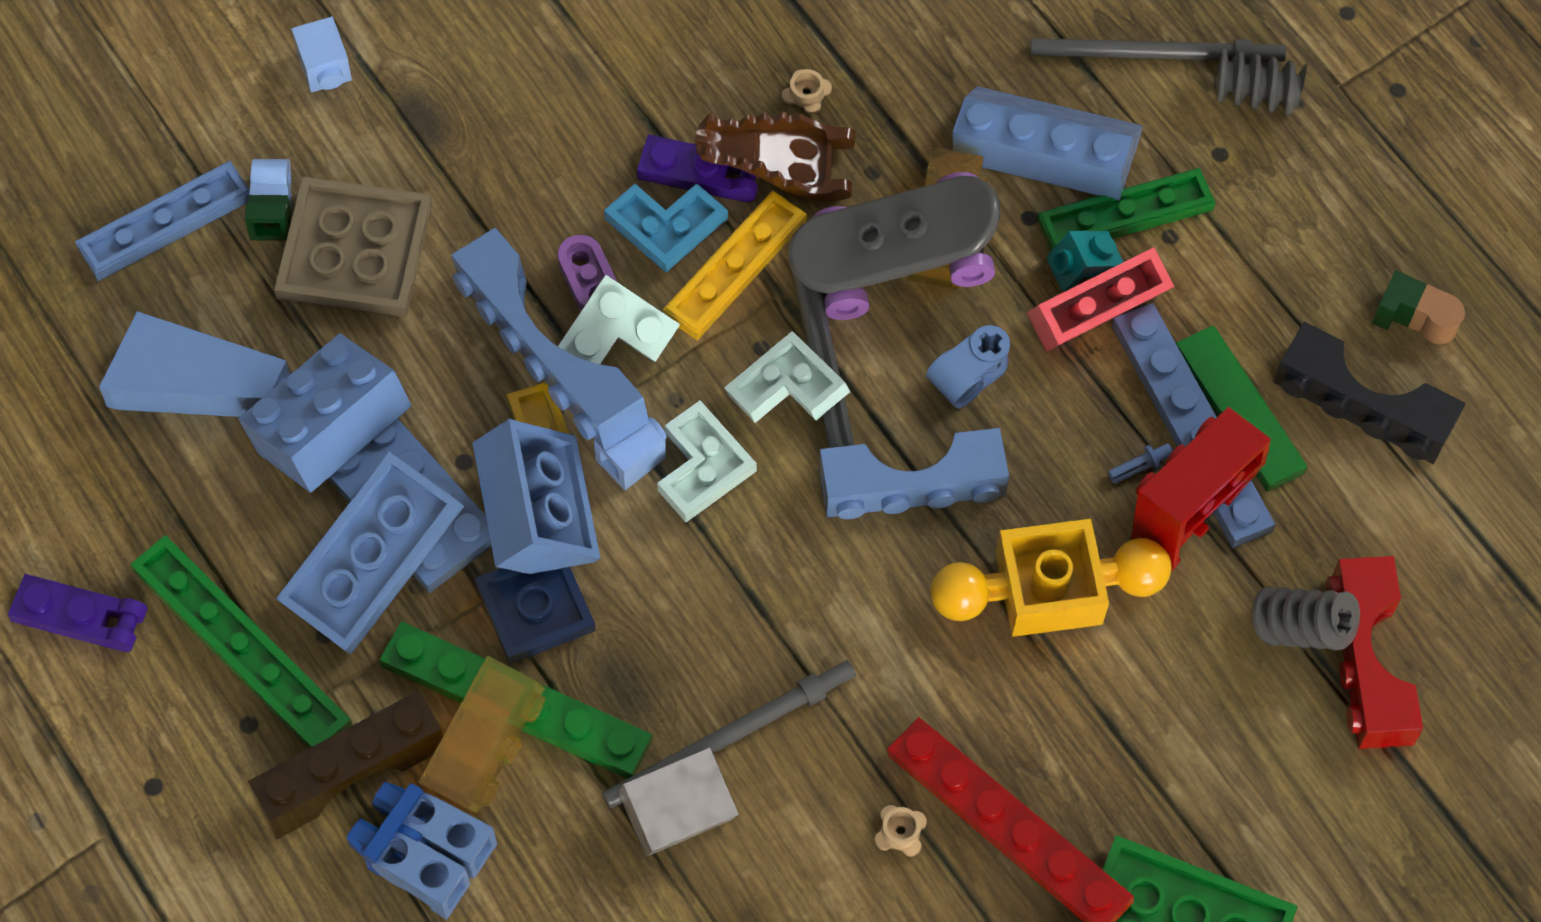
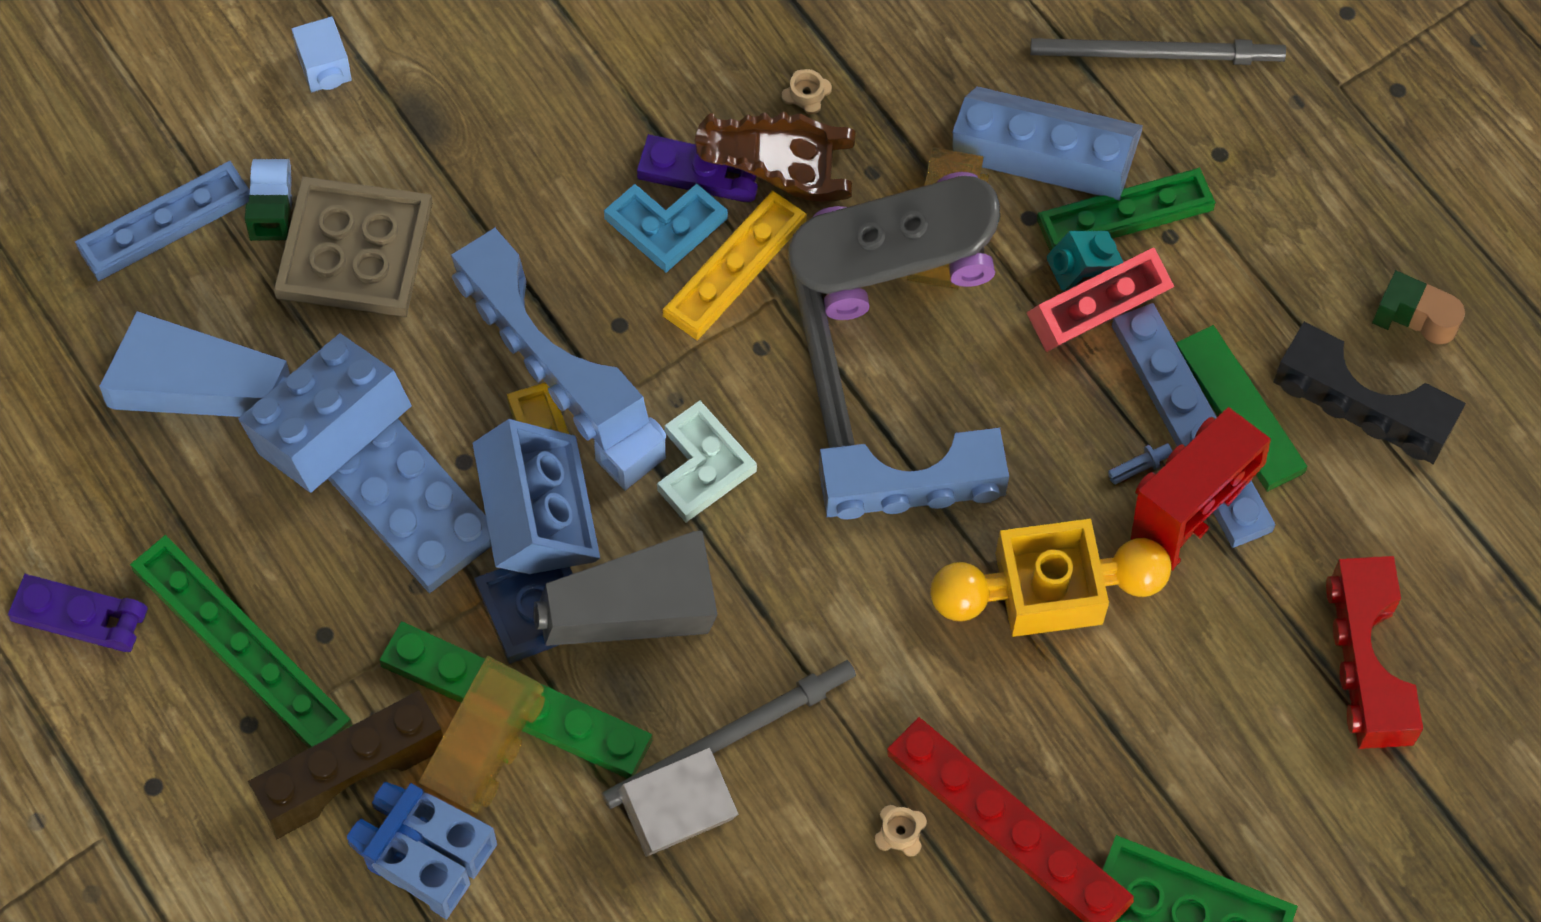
(370, 552): medium blue plate -> none
(583, 279): medium lavender plate -> none
(618, 314): light aqua plate -> none
(636, 596): none -> dark grey slope
(787, 370): light aqua plate -> none
(966, 370): medium blue piece -> none
(1259, 82): dark grey piece -> none
(1306, 617): dark grey piece -> none

